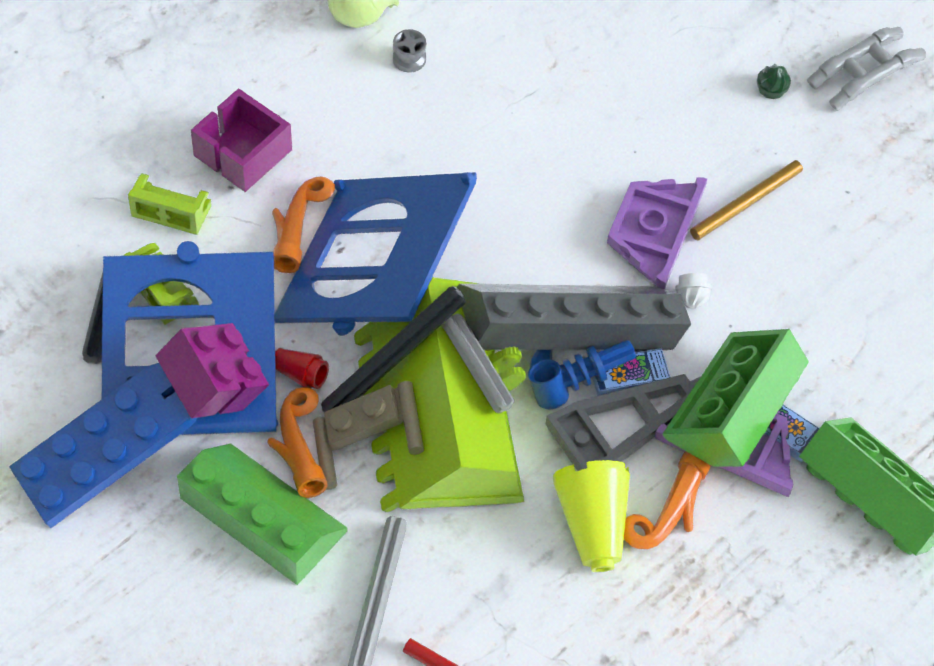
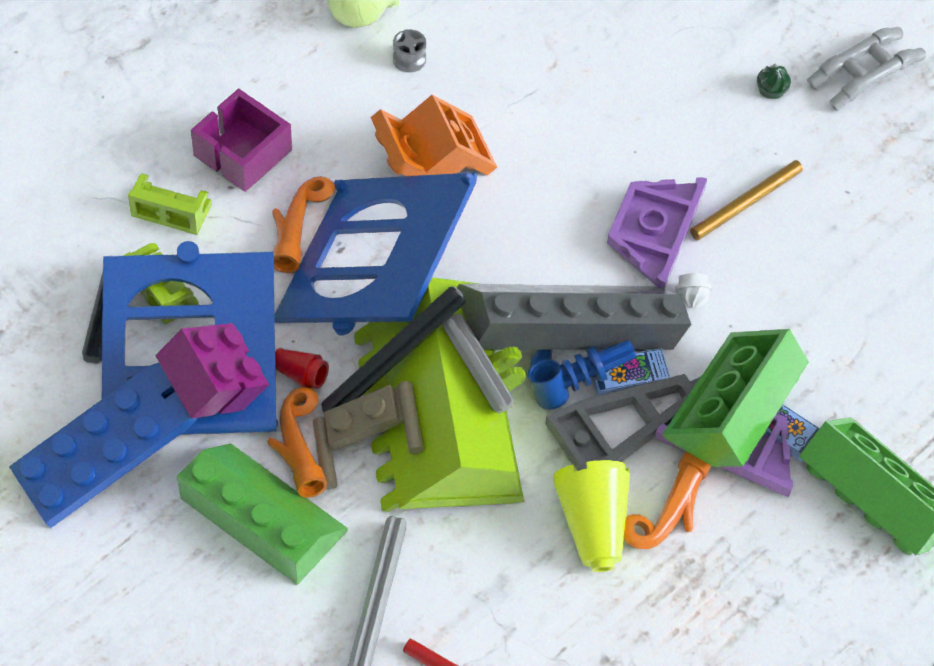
(433, 140): none -> orange bracket

